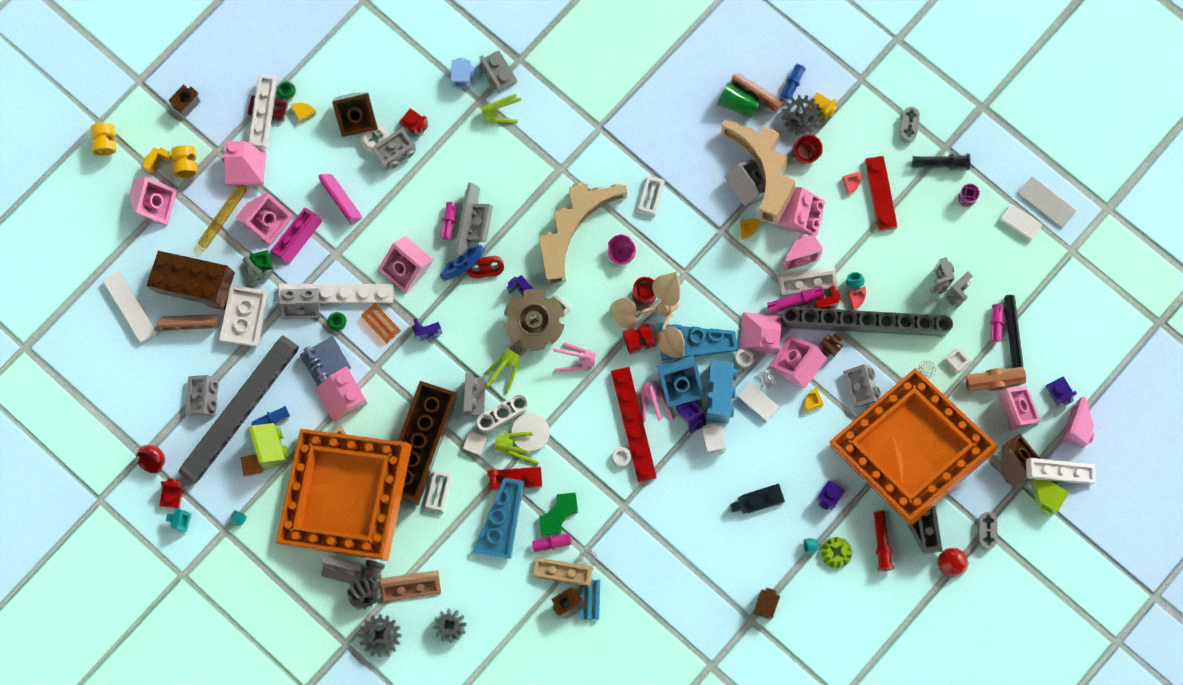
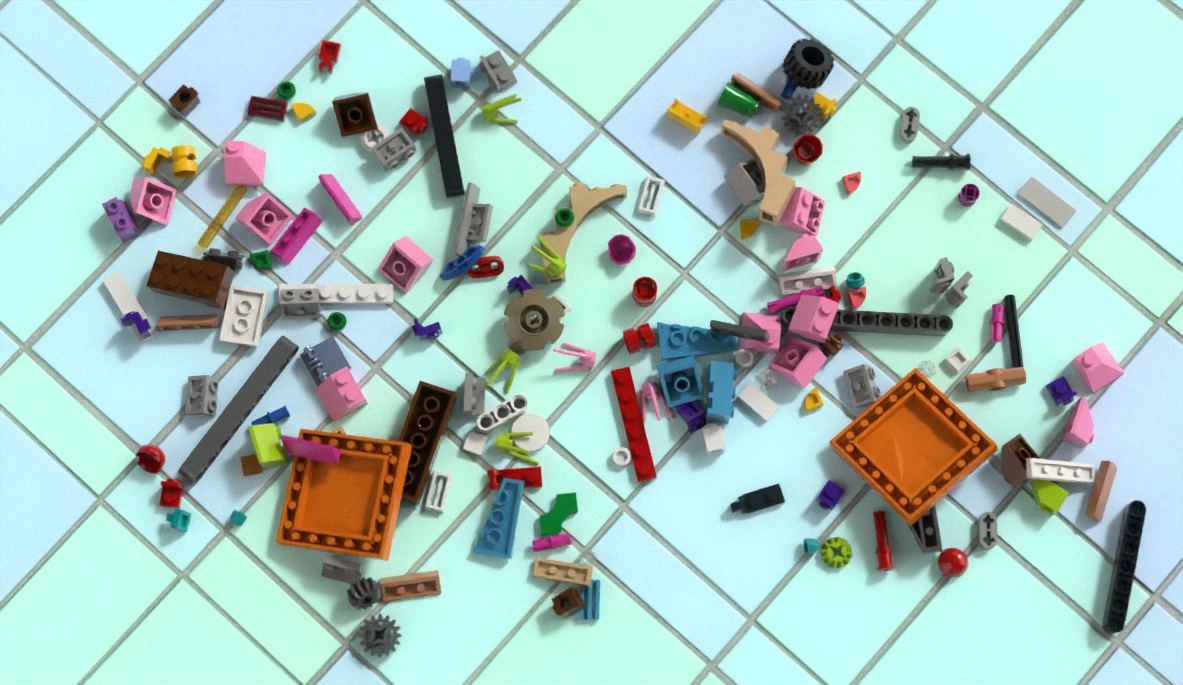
(103, 139): yellow wheel -> none
(122, 219): none -> medium lavender window
(142, 324): none -> dark purple bracket
(231, 259): none -> dark grey hinge
(255, 273): sand green plant -> none
(263, 111): white tile -> none
(311, 450): none -> dark pink slope
(329, 53): none -> red plate
(373, 569): dark grey wheel -> none
(391, 335): clear orange tile -> none
(444, 136): none -> black beam
(447, 632): dark grey gear -> none
(448, 220): dark pink axle -> none
(557, 266): none -> lime plant
(564, 212): none -> green plate
(667, 288): tan plant -> none
(686, 116): none -> yellow hinge
(739, 331): none -> dark grey tile
(766, 603): reddish brown brick -> none
(808, 63): none -> black tyre
(813, 317): none -> bright pink slope
(881, 193): red plate -> none
(1019, 407): bright pink slope -> none
(1097, 367): none -> bright pink slope
(1101, 490): none -> nougat slope
(1118, 574): none -> black beam

